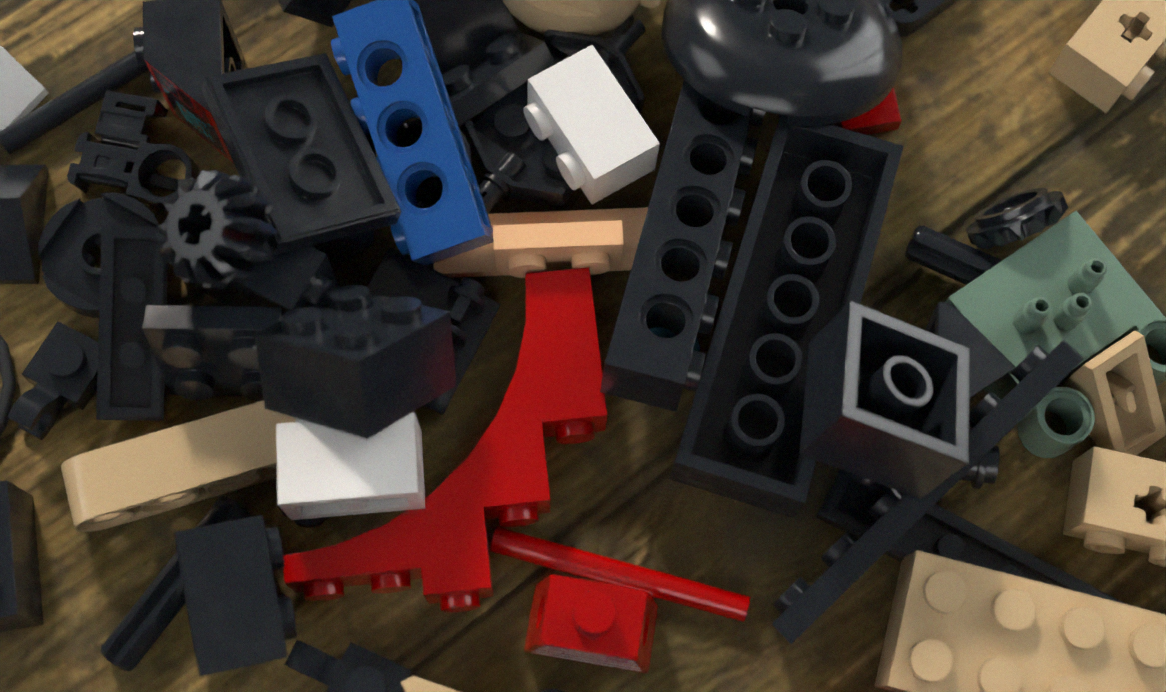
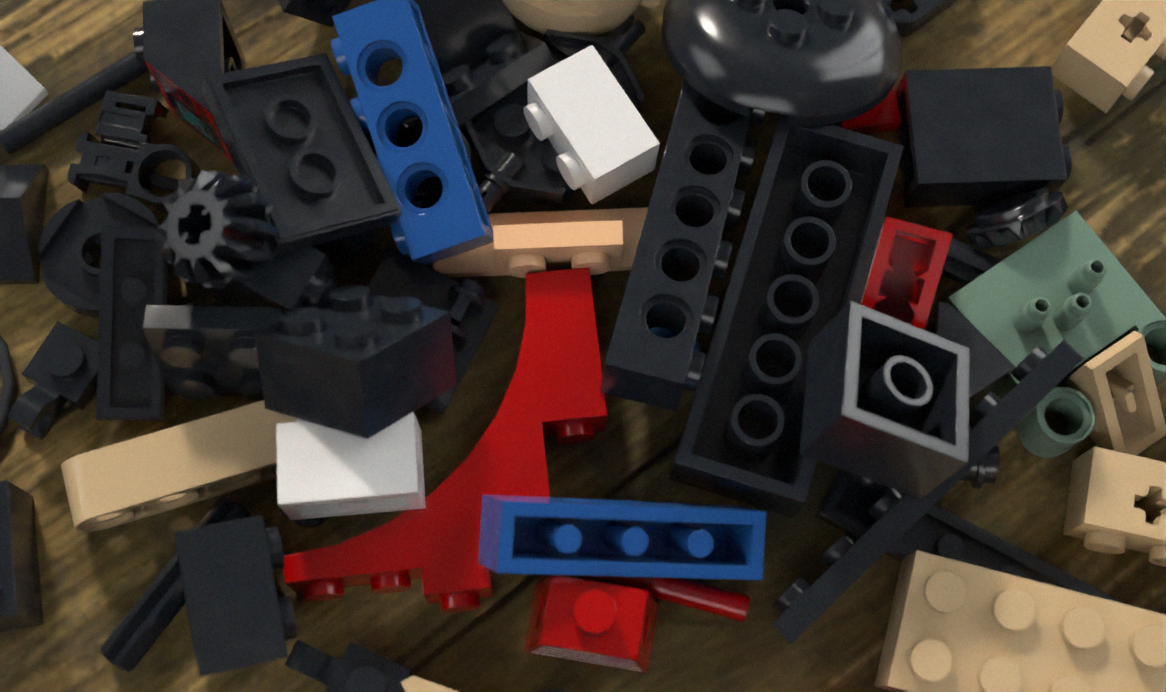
(621, 538): none -> blue brick
(906, 271): none -> red torso
(979, 135): none -> black brick

